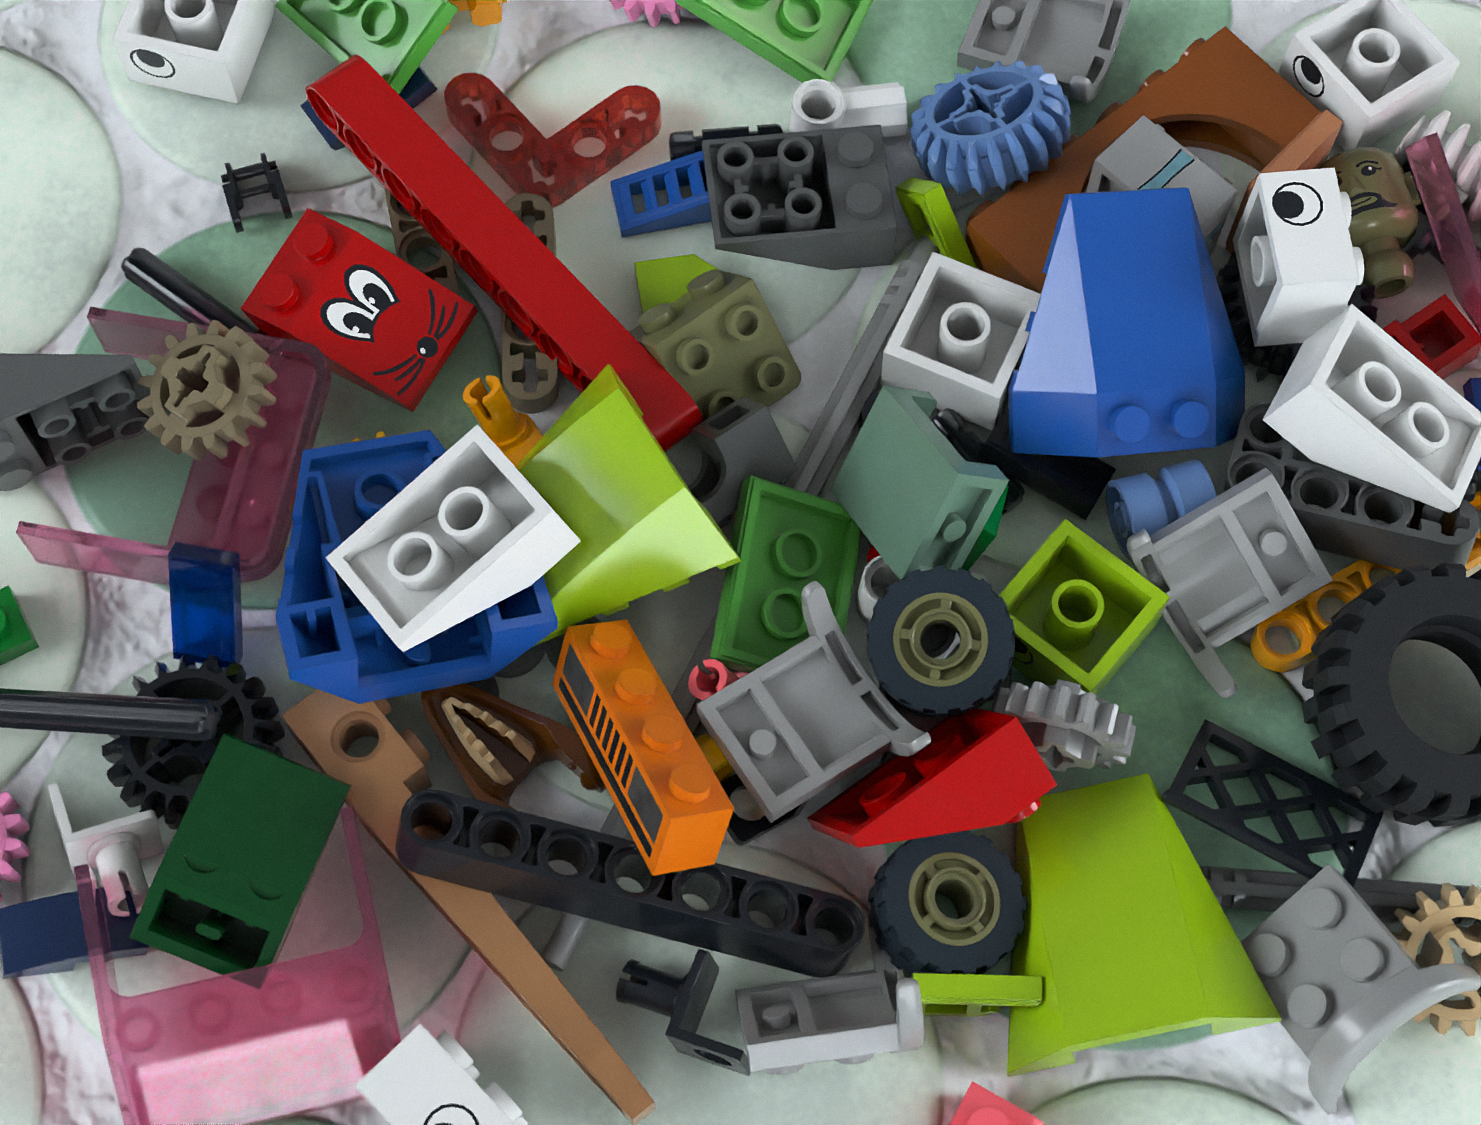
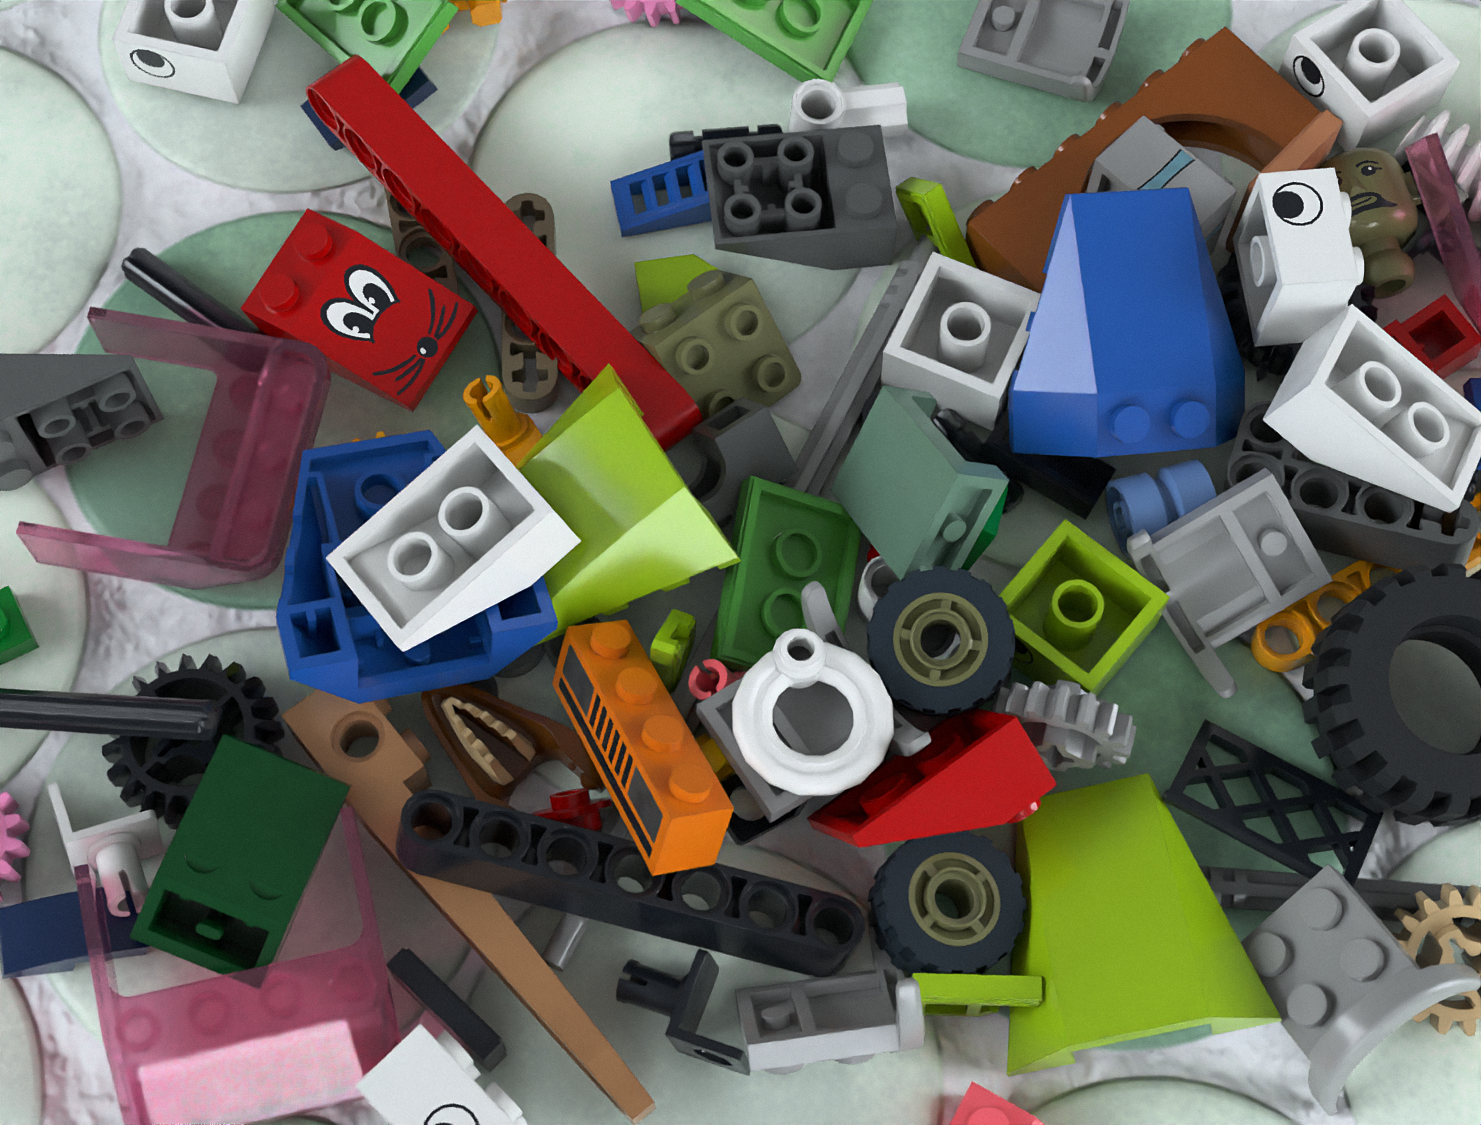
(205, 603): clear blue tile -> none
(207, 390): dark tan gear -> none
(234, 196): black piece -> none
(447, 1008): none -> black tile
(556, 154): clear red beam -> none
(575, 808): none -> red plate
(673, 647): none -> lime tile
(831, 665): none -> white piece
(990, 127): medium blue gear -> none

